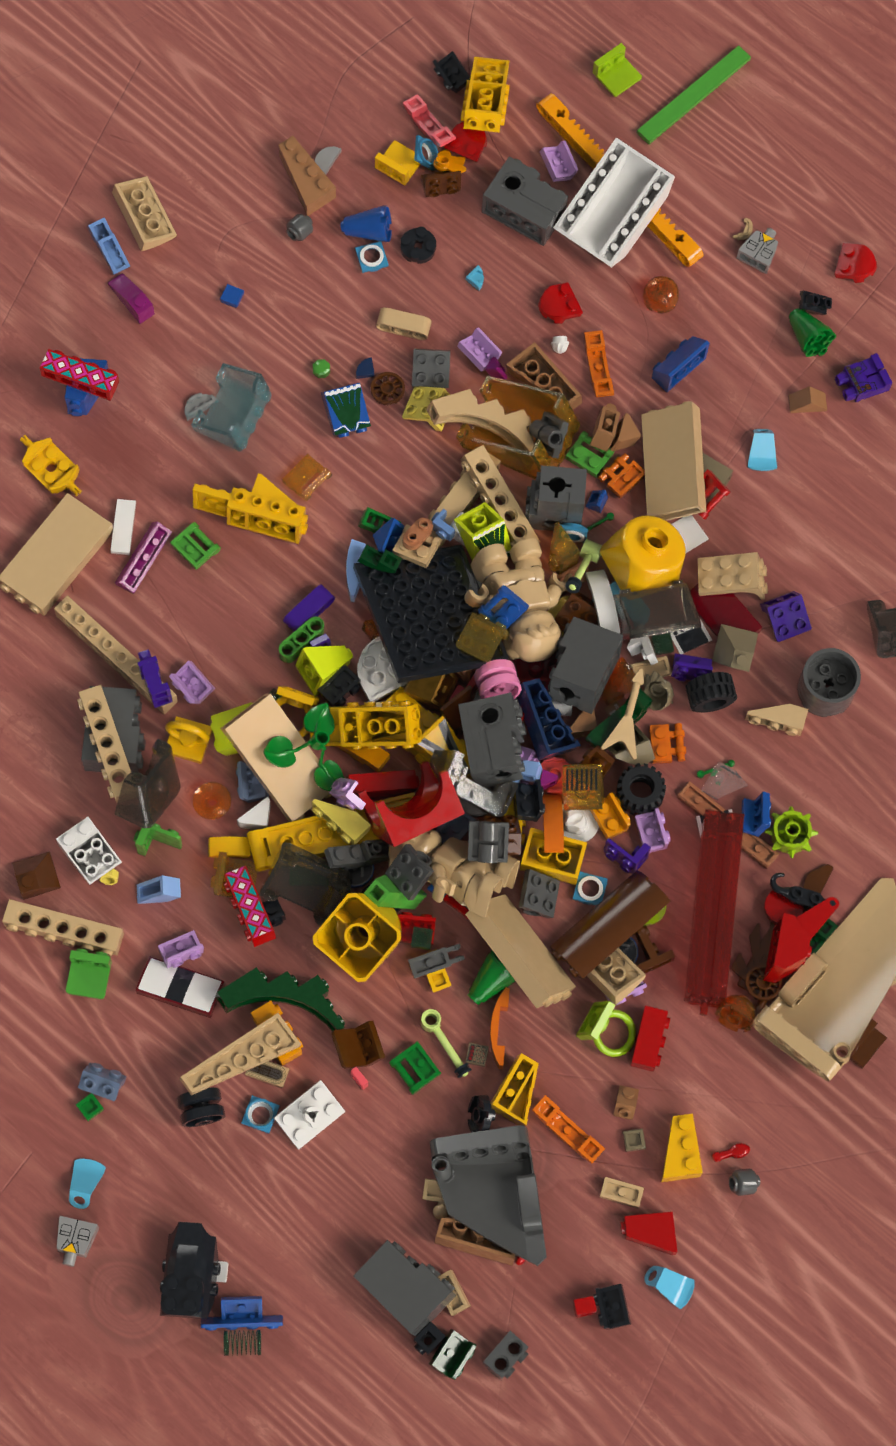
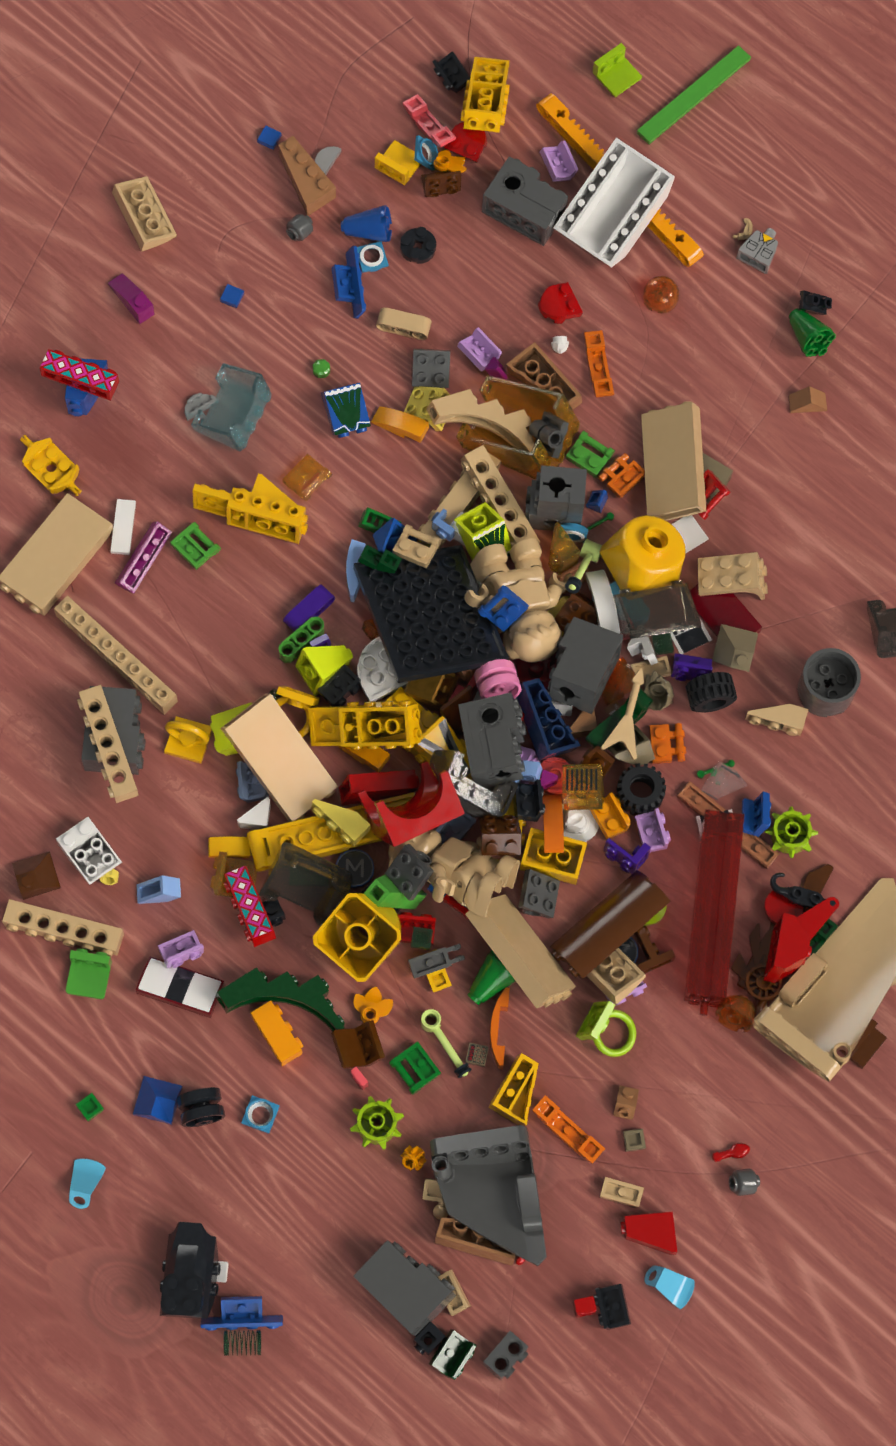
(75, 1238): light grey torso -> none
(101, 1081): sand blue bracket -> none
(108, 245): medium blue slope -> none
(144, 838): bright green bracket -> none
(149, 795): clear smoke windscreen -> none
(150, 672): dark purple hips -> none
(157, 1100): none -> blue slope
(192, 683): lavender bracket -> none
(208, 792): clear orange dish -> none
(251, 1050): tan wing -> none
(269, 137): none -> blue tile
(269, 1073): tile -> none
(309, 1114): white plate -> none
(321, 723): green plant -> none
(343, 791): lavender bracket -> none
(348, 282): none -> blue bracket
(358, 855): dark grey slope -> none
(365, 369): dark blue tile -> none
(372, 1004): none -> light orange plate
(376, 1134): none -> lime brick
(387, 388): reddish brown wheel -> none
(401, 423): none -> light orange slope
(413, 1158): none -> light orange gear
(418, 532): nougat plate -> none
(476, 278): medium azure tile -> none
(481, 637): clear yellow bracket -> none
(481, 1113): black plate -> none
(488, 841): dark grey plate -> none
(580, 896): piece -> none
(605, 427): medium nougat brick -> none
(626, 434): medium nougat slope -> none
(650, 1038): red brick -> none
(680, 363): blue slope -> none
(682, 1150): yellow wedge -> none
(762, 452): medium azure piece -> none
(787, 615): dark purple bracket -> none
(855, 262): red slope -> none
(864, 379): dark purple hips -> none

